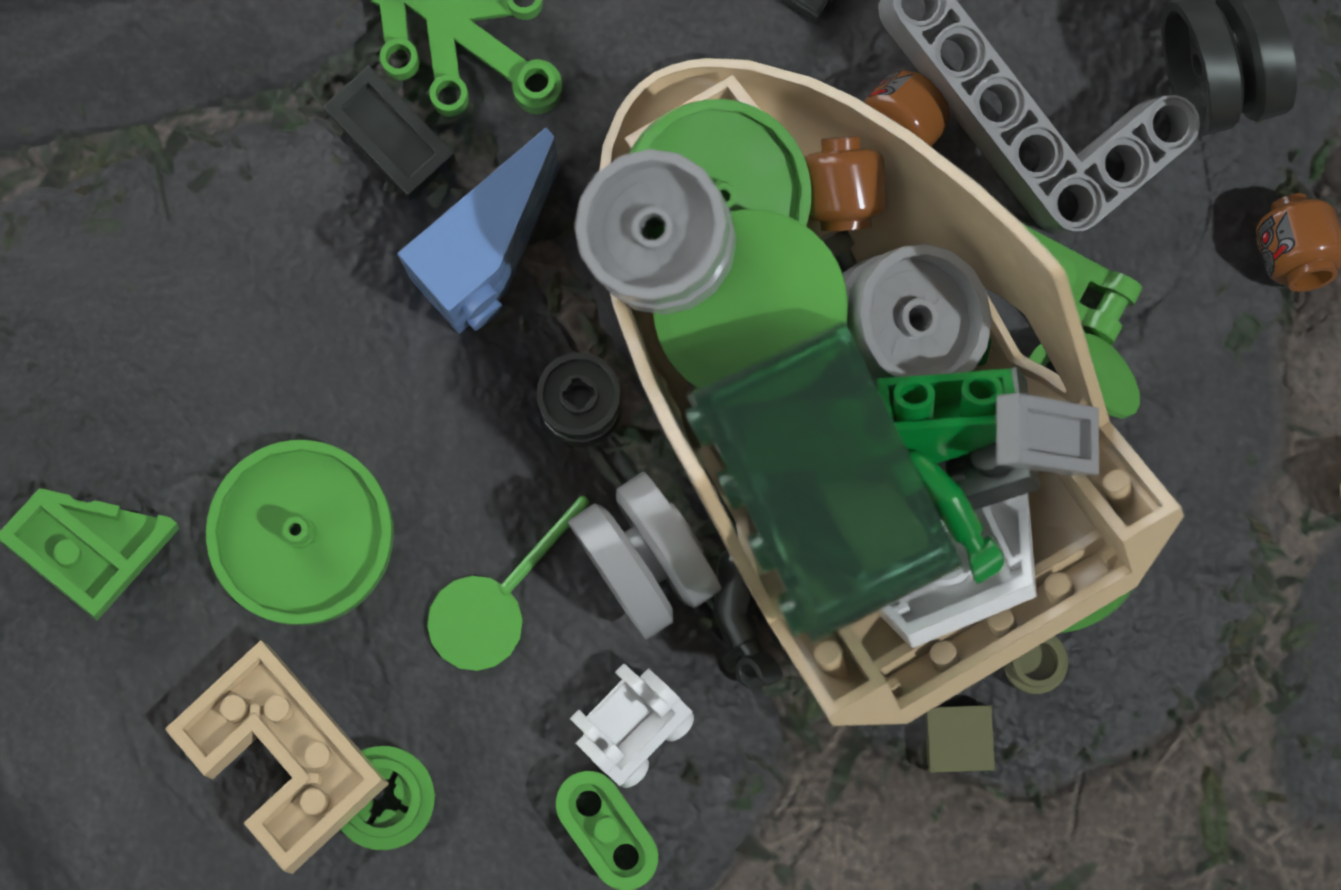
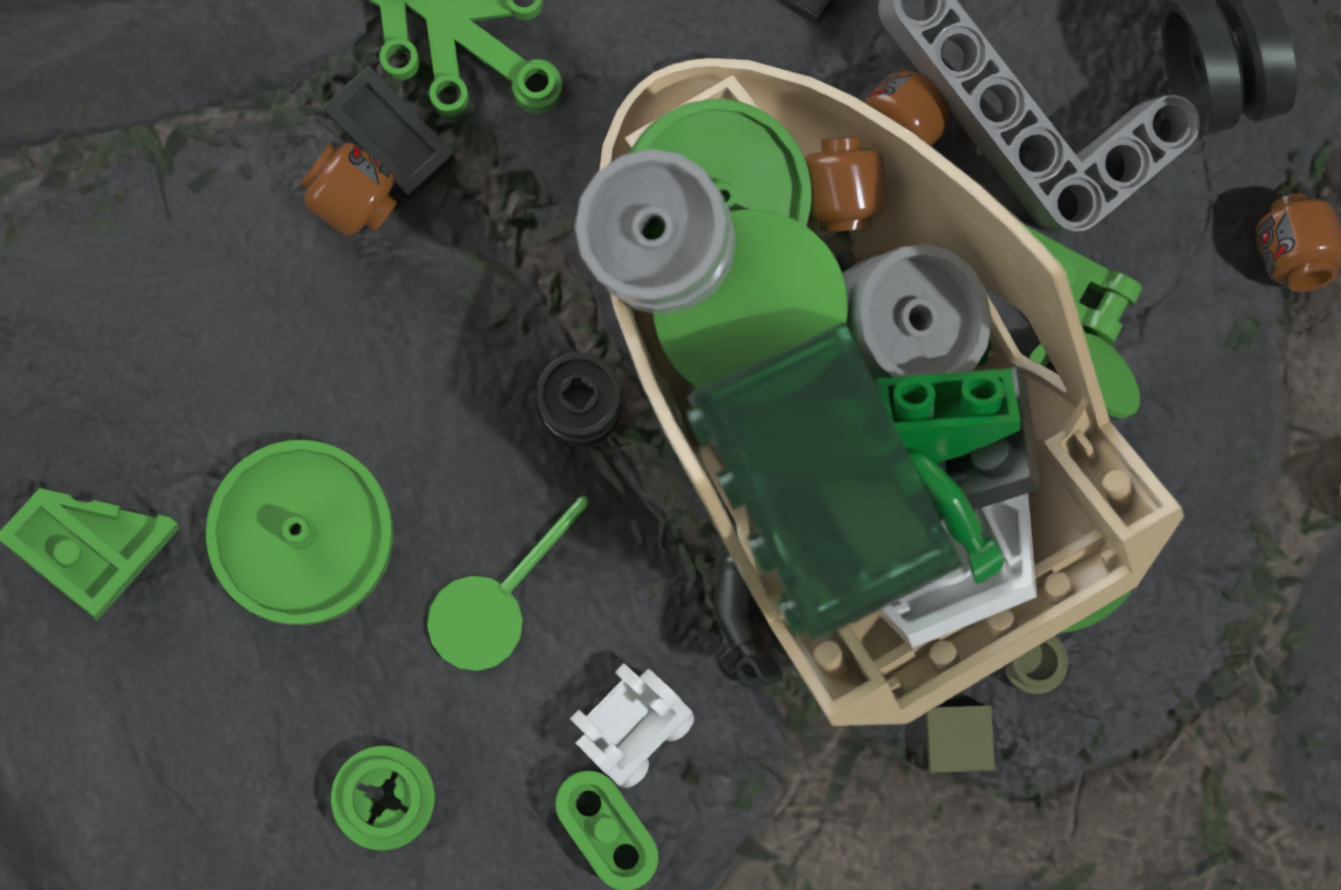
(327, 769): tan plate -> none
(349, 189): none -> dark orange head
(475, 247): medium blue slope -> none
(651, 551): light grey wheel -> none
(1047, 435): light grey tile -> none

